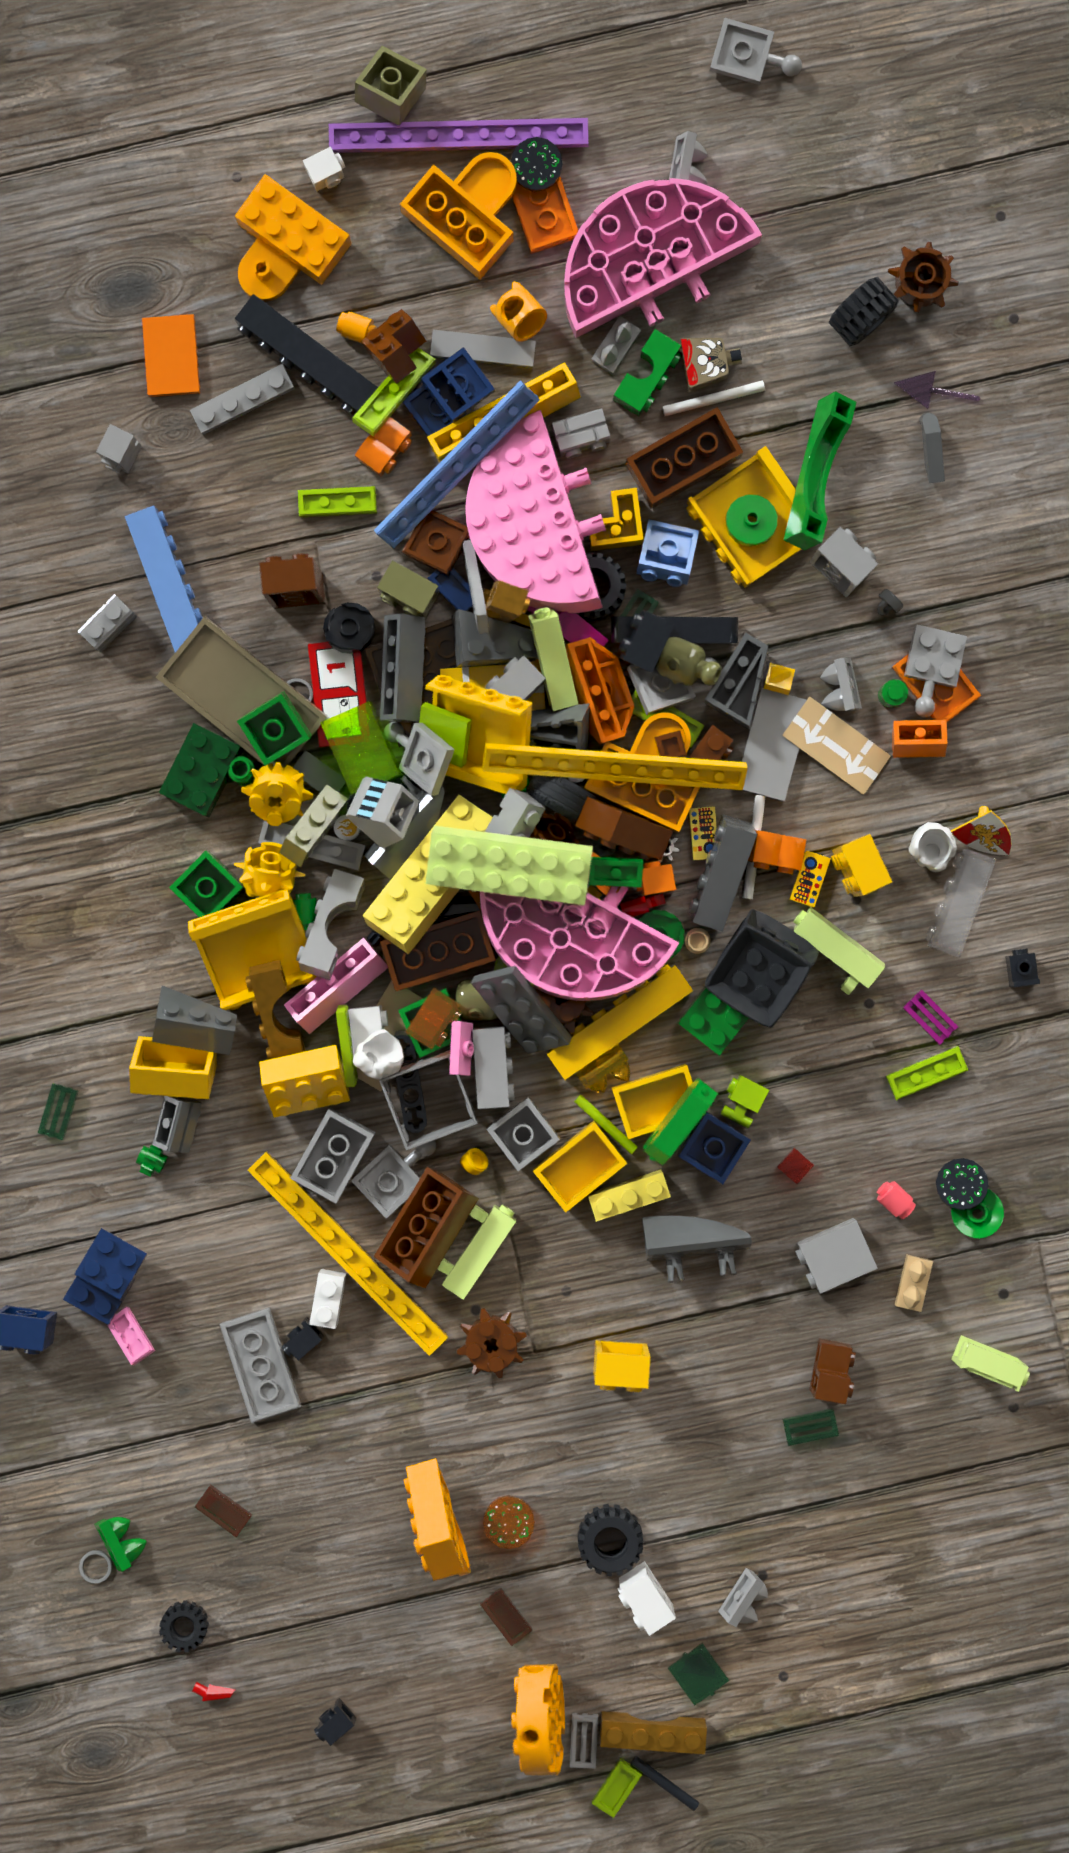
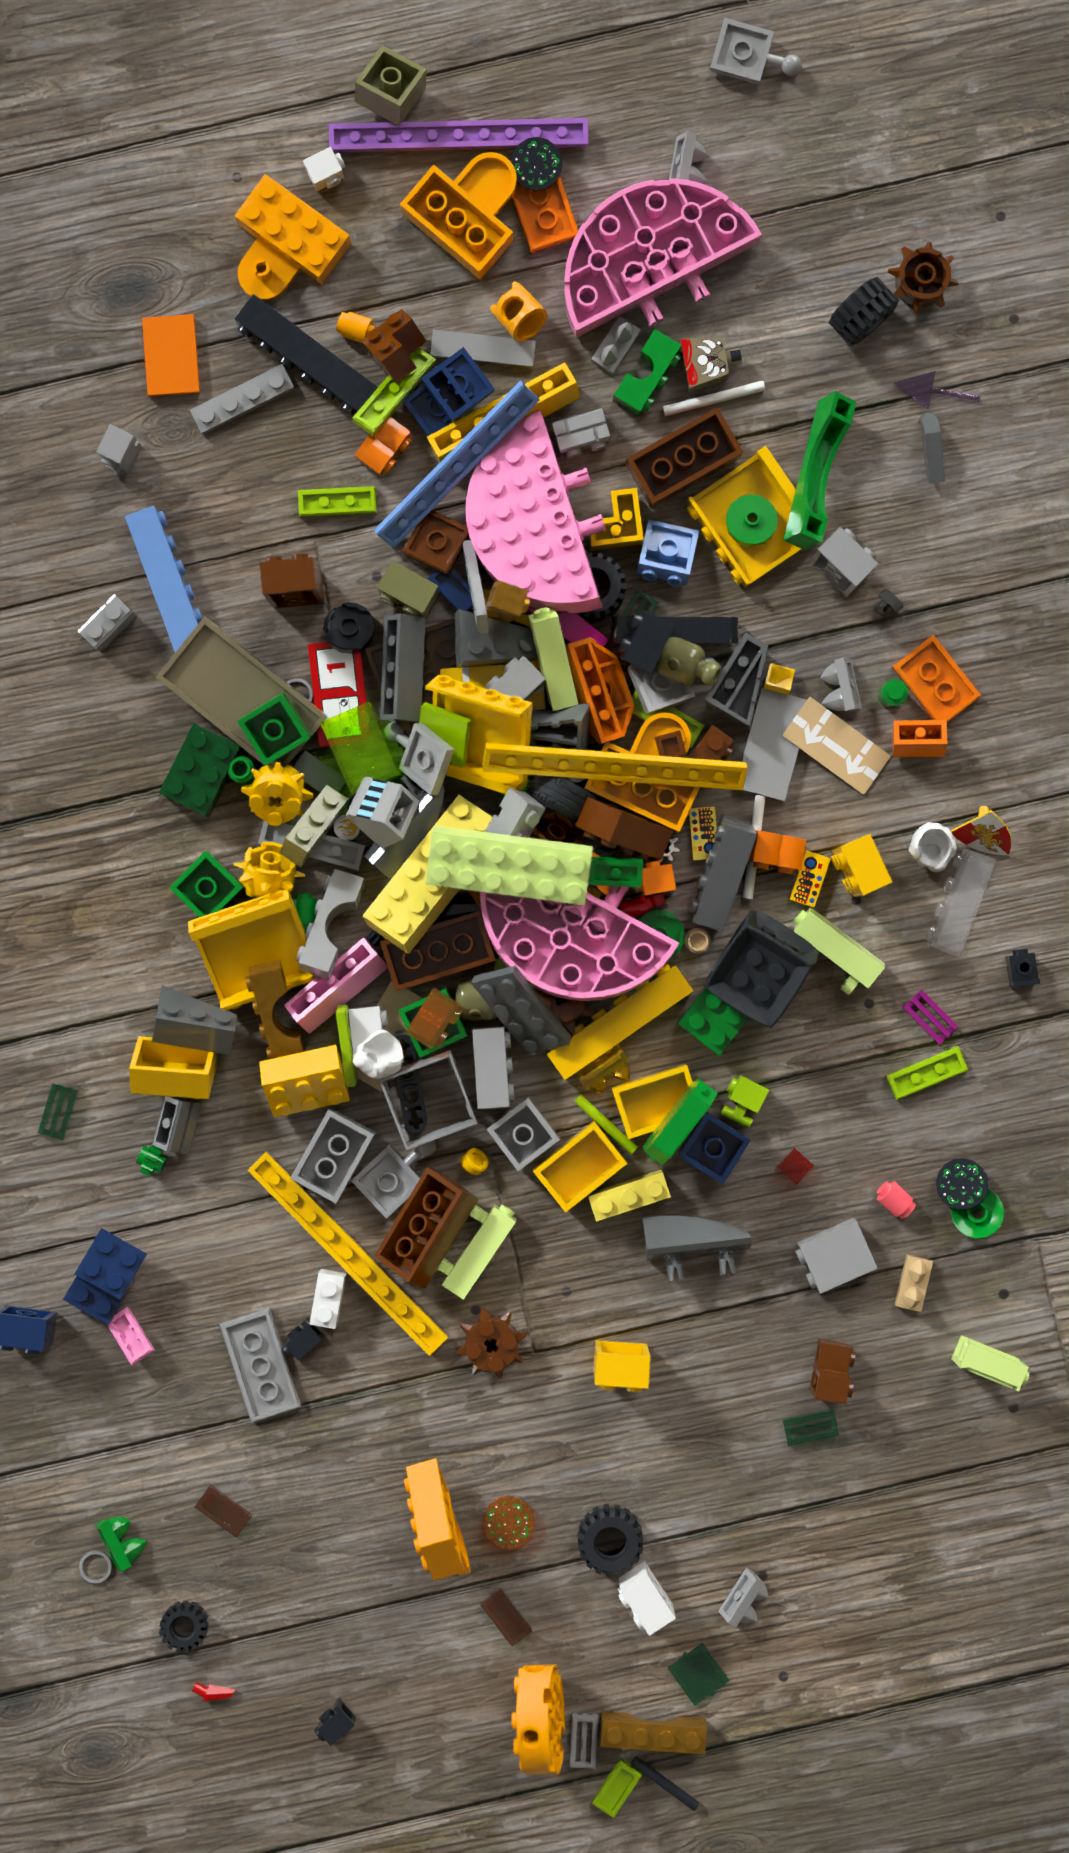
(461, 1048): bright pink plate -> none
(936, 659): light grey plate -> none

